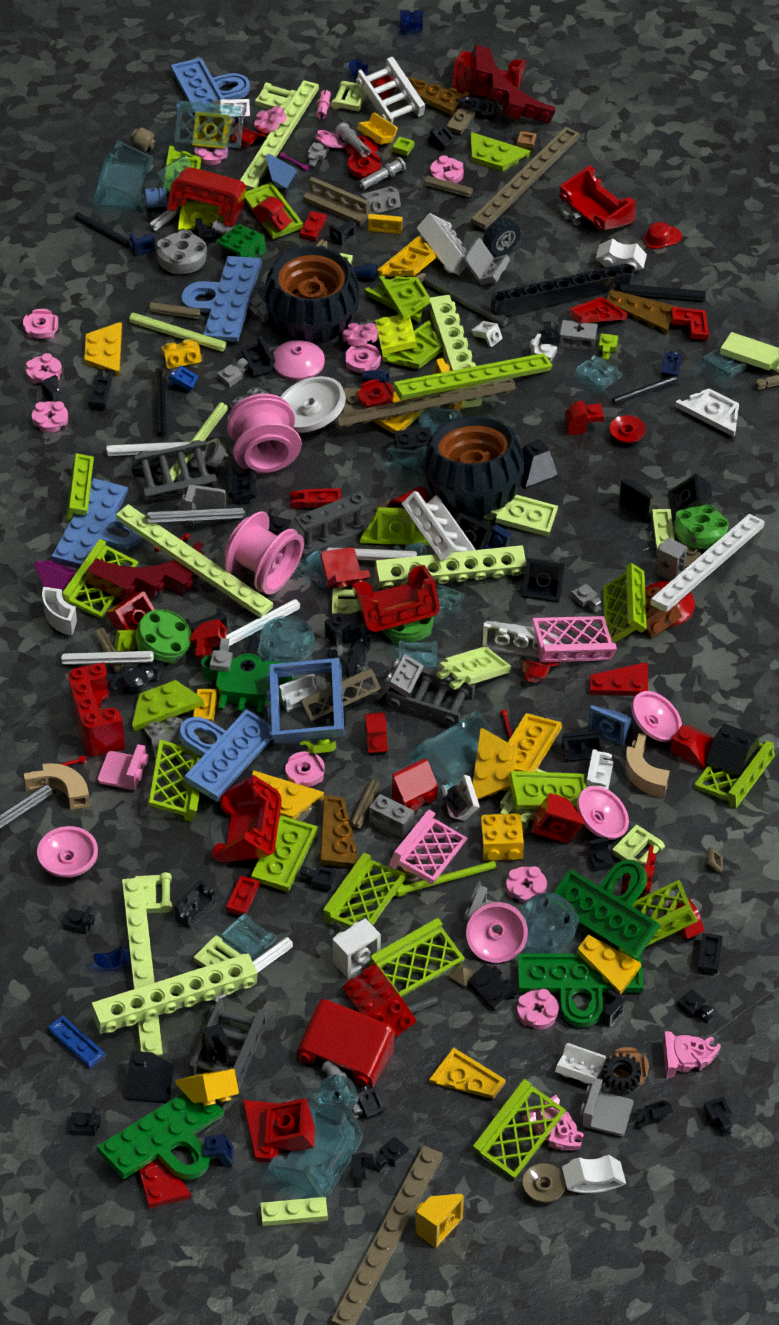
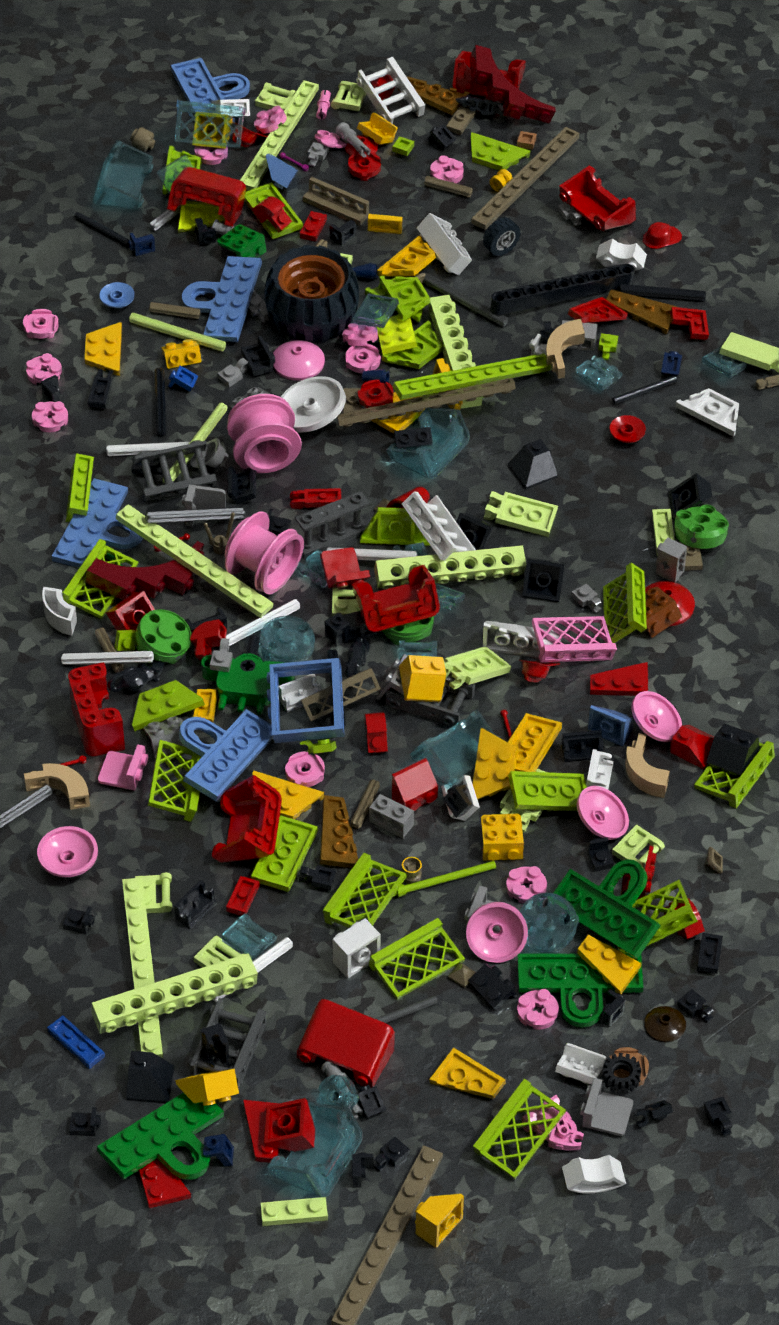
(54, 574): magenta slope -> none
(113, 959): clear blue hair -> none
(117, 295): none -> medium blue dish
(156, 198): medium blue piece -> none
(181, 252): light grey piece -> none
(219, 542): none -> dark tan plant
(356, 65): clear blue hair -> none
(375, 310): none -> clear light blue plate
(379, 999): red bracket -> none
(382, 199): light grey bracket -> none
(388, 170): light grey pin -> none
(405, 20): clear blue wheel -> none
(415, 840): bright pink fence -> none
(423, 678): none -> yellow slope
(474, 464): black wheel -> none
(483, 264): light grey bracket -> none
(489, 331): white bracket -> none
(499, 180): none -> yellow wheel
(499, 538): dark blue bracket -> none
(544, 1175): dark tan dish -> none
(557, 819): red slope -> none
(562, 337): none -> tan arch
(579, 414): red brick -> none
(635, 499): black slope -> none
(662, 1030): none -> dark brown dish
(687, 1052): bright pink piece -> none
(707, 563): white plate -> none

